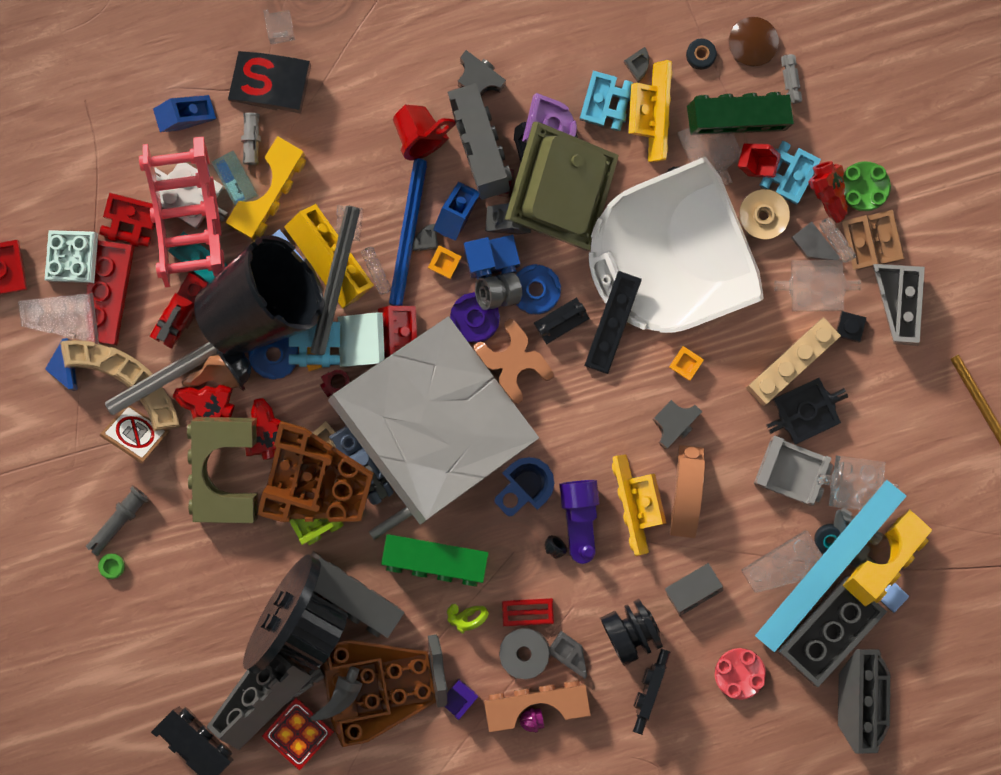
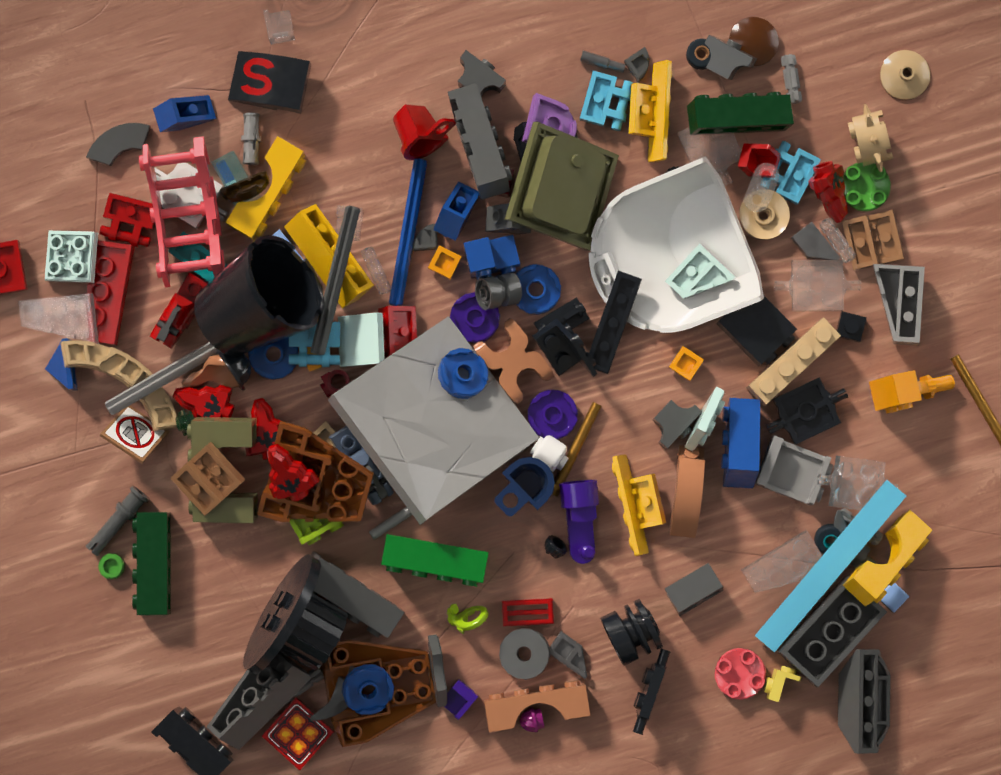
(118, 140): none -> dark grey tile
(153, 563): none -> dark green brick
(182, 421): none -> clear green plate
(207, 478): none -> medium nougat slope
(246, 188): none -> dark brown tile
(289, 476): none -> red rock
(359, 678): none -> blue tile
(451, 380): none -> blue tile
(550, 452): none -> white head
(552, 414): none -> dark purple tile
(563, 348): none -> black bracket
(576, 446): none -> pearl gold bar
(601, 61): none -> flat silver pin
(698, 273): none -> light aqua wing
(705, 421): none -> light aqua tile
(727, 57): none -> dark grey brick
(741, 442): none -> blue wedge
(758, 330): none -> black brick
(761, 187): none -> clear plate
(774, 685): none -> light yellow bracket
(871, 138): none -> tan brick
(896, 83): none -> tan dish
(902, 389): none -> light orange brick

